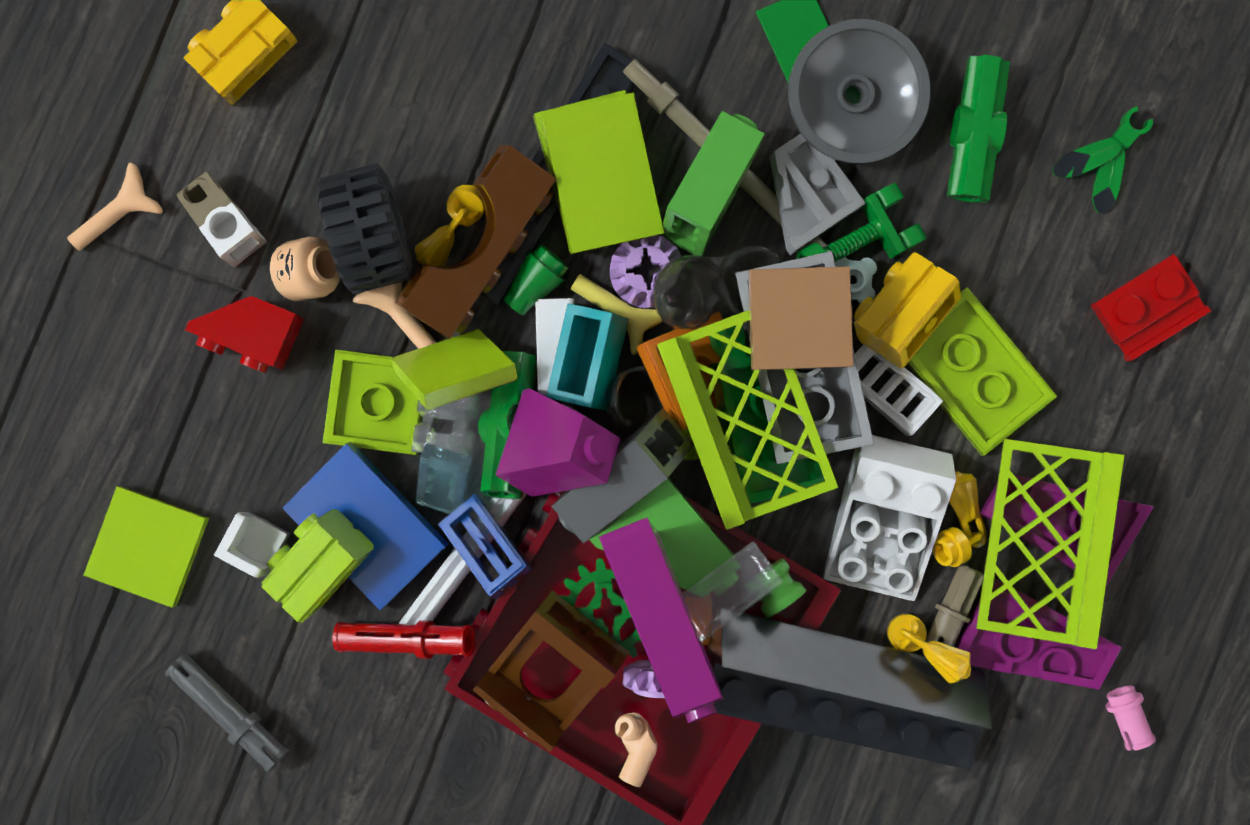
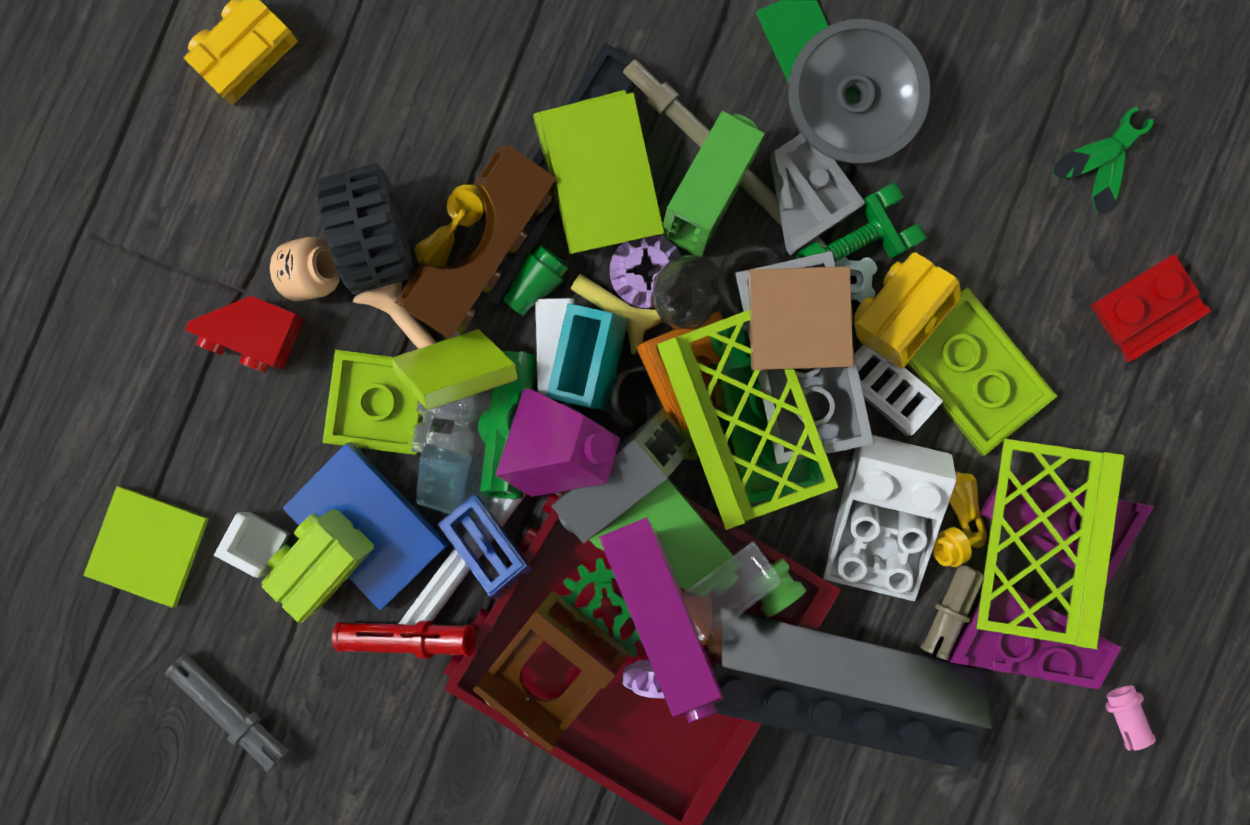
(129, 199): light nougat piece -> none
(220, 219): white leg -> none
(640, 745): light nougat arm -> none
(909, 634): yellow piece -> none
(978, 129): green piece -> none

